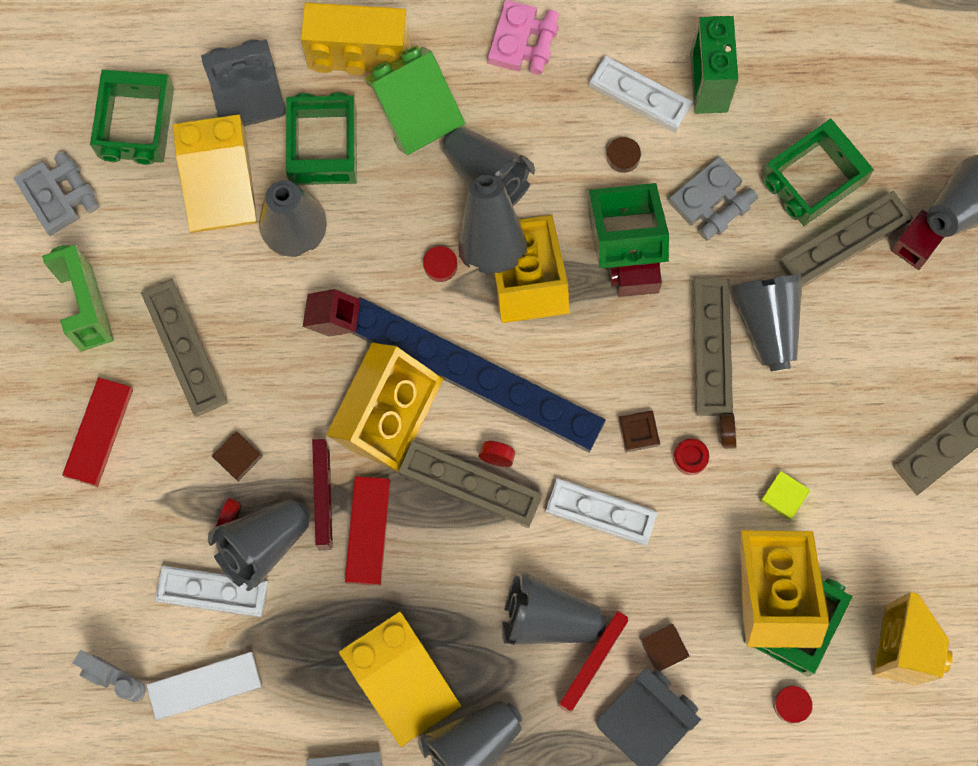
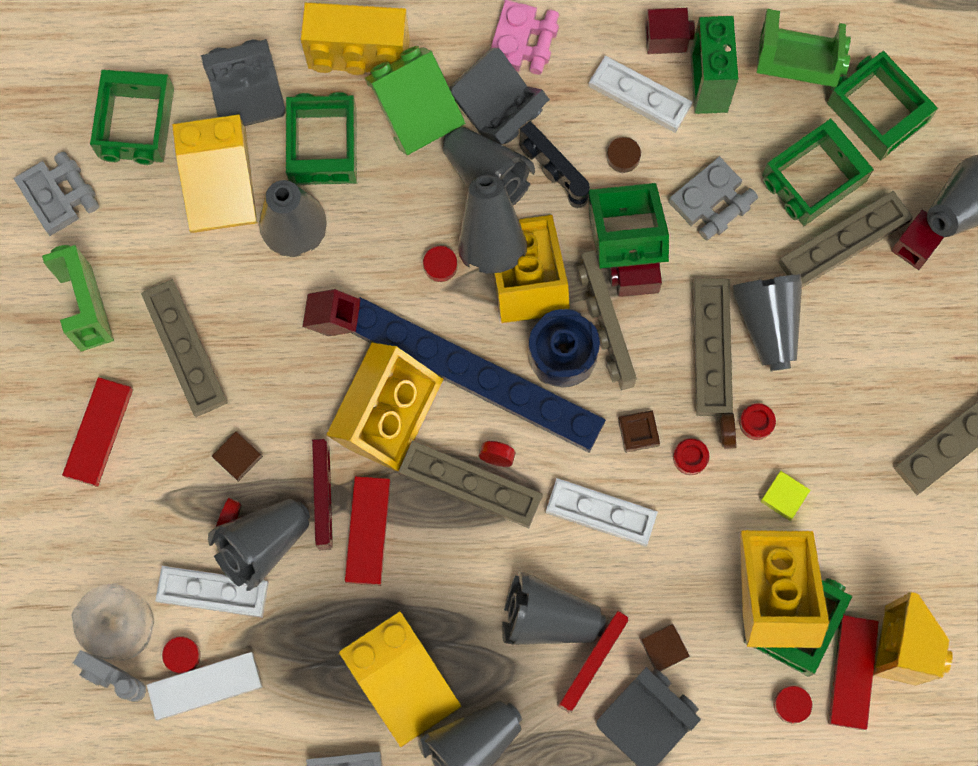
(93, 617): none -> clear brick
(181, 655): none -> red tile
(497, 97): none -> dark grey bracket
(554, 164): none -> black plate
(579, 337): none -> dark blue brick
(610, 334): none -> dark tan plate
(668, 30): none -> dark red brick
(757, 421): none -> red tile
(802, 54): none -> bright green panel
(853, 673): none -> red tile
(903, 88): none -> green window

